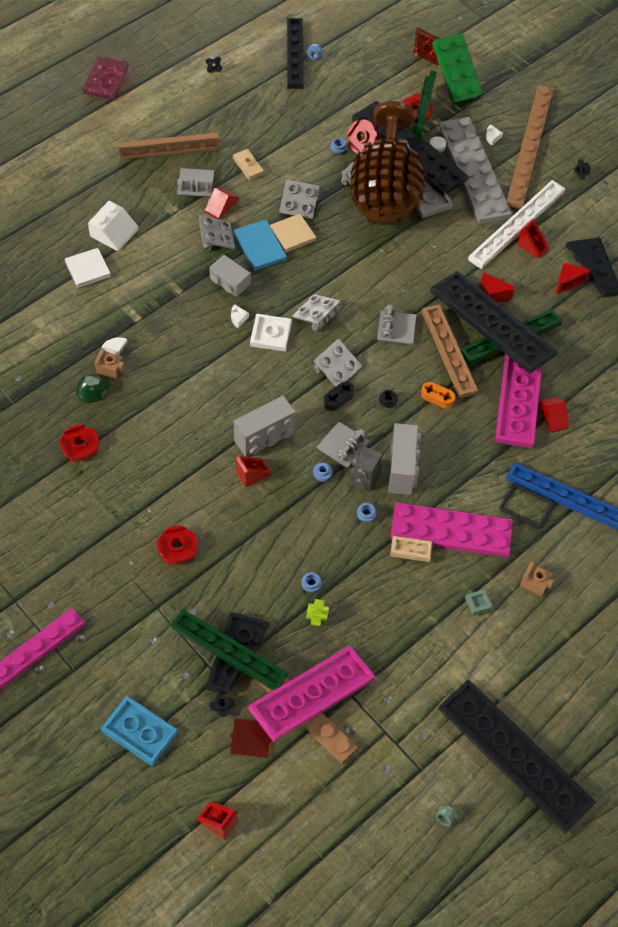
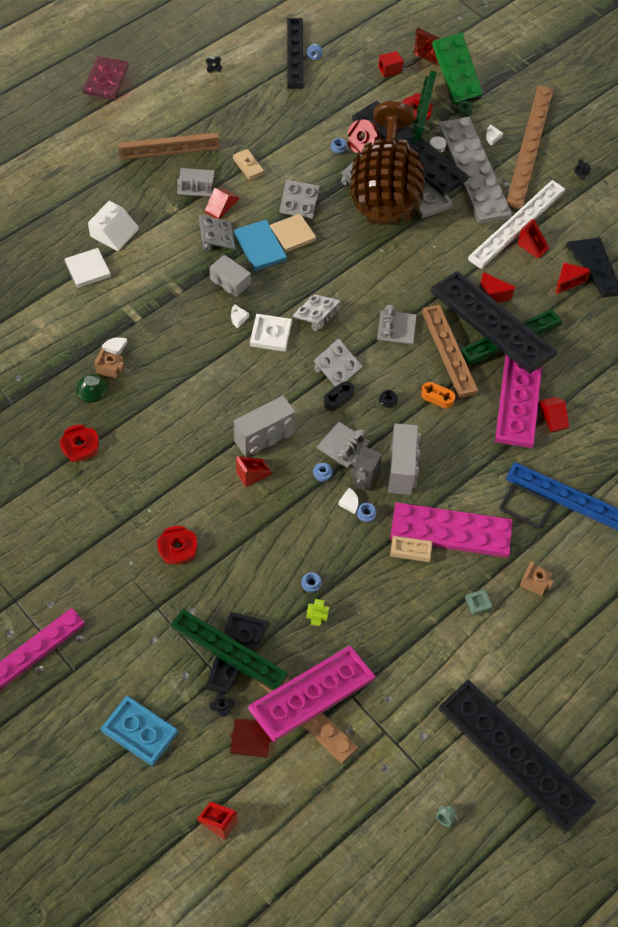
(349, 501): none -> white tile
(390, 64): none -> red brick
(465, 105): none -> clear green bush

